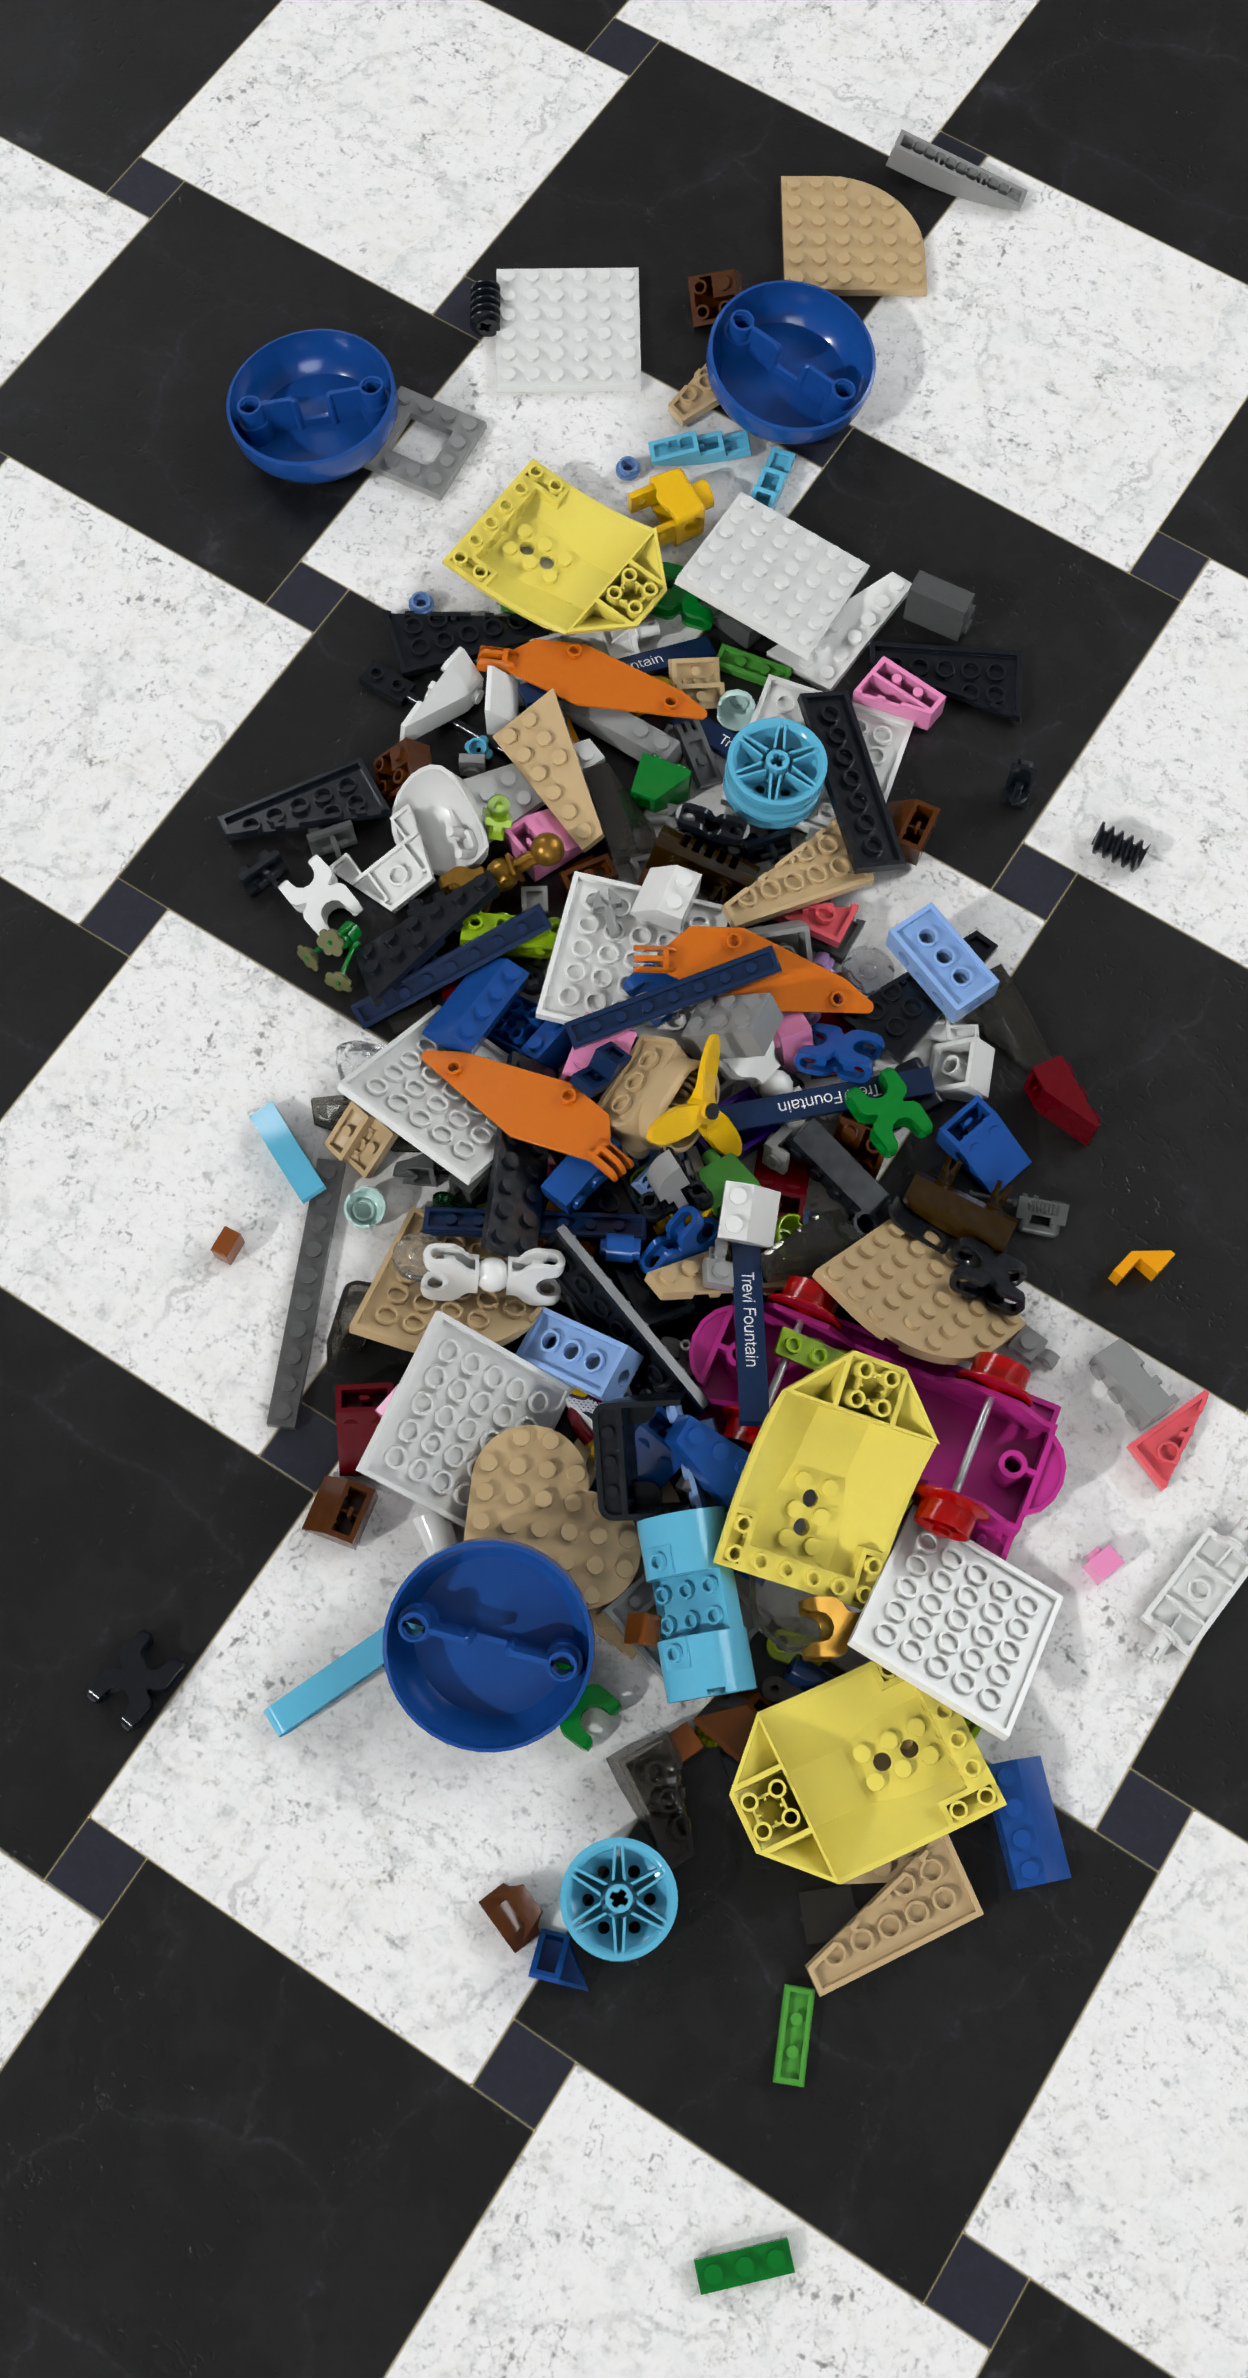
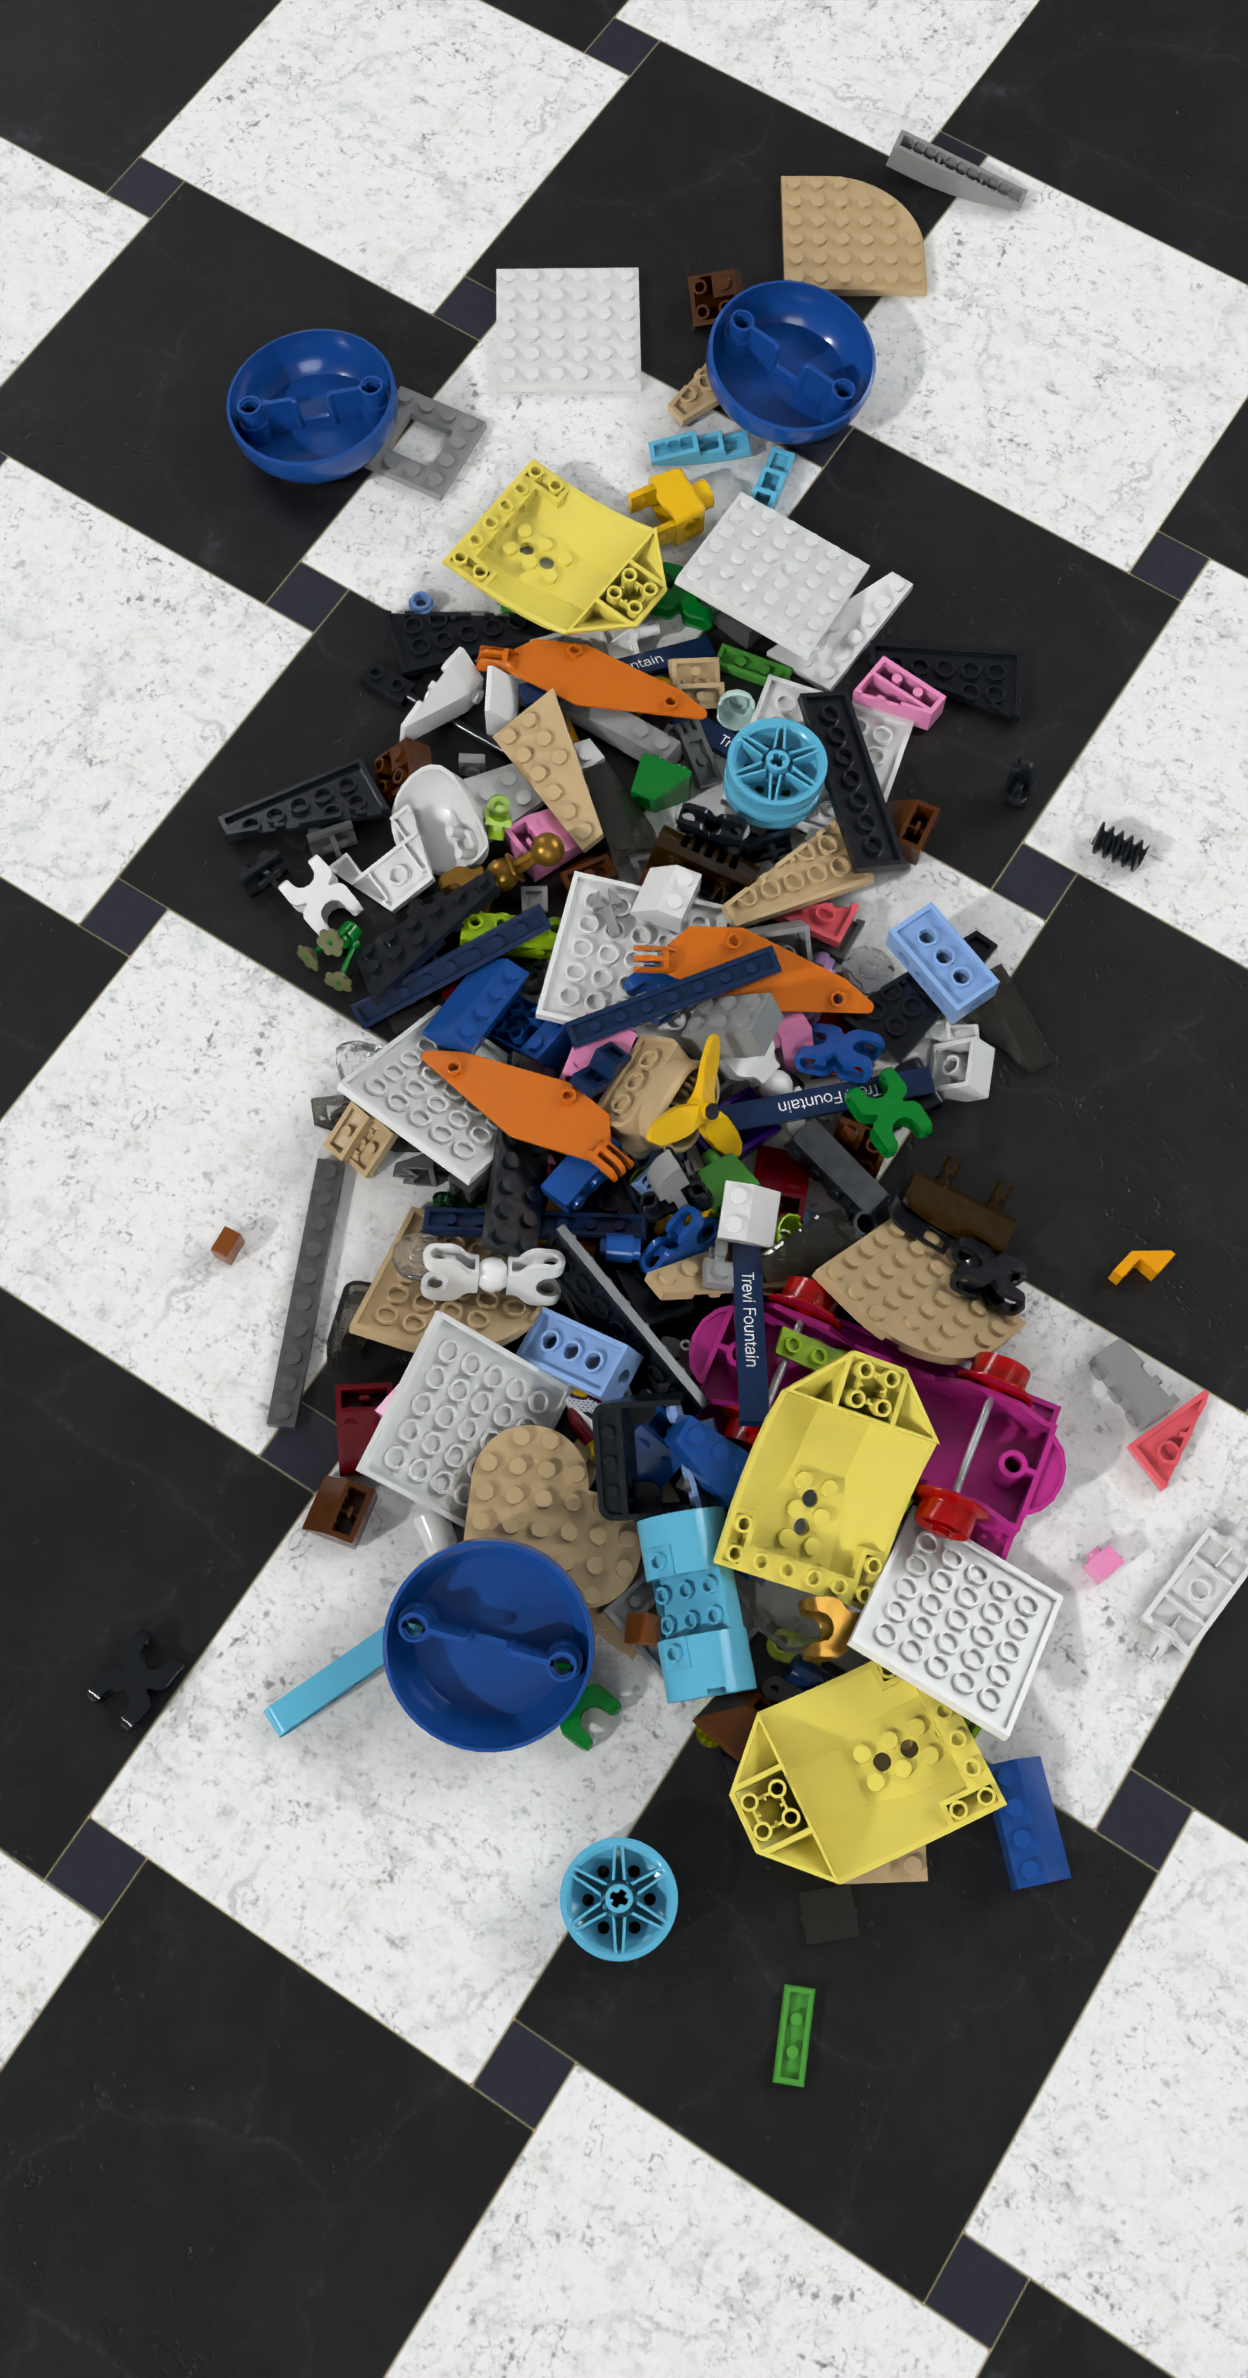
(288, 1152): medium azure slope -> none
(365, 1207): light aqua hair -> none
(479, 742): medium azure plate -> none
(485, 307): black piece -> none
(513, 1914): reddish brown slope -> none
(556, 1961): blue slope -> none
(627, 463): medium blue plate -> none
(653, 1786): clear smoke wedge -> none
(666, 818): light grey bar -> none
(686, 1741): dark orange piece -> none
(744, 2265): green plate -> none
(774, 1152): light grey bracket -> none
(912, 1909): tan wing -> none
(939, 606): dark grey brick -> none
(983, 1145): blue slope -> none
(1029, 1206): dark grey piece -> none
(1030, 1346): light grey plate -> none
(1061, 1099): dark red slope -> none

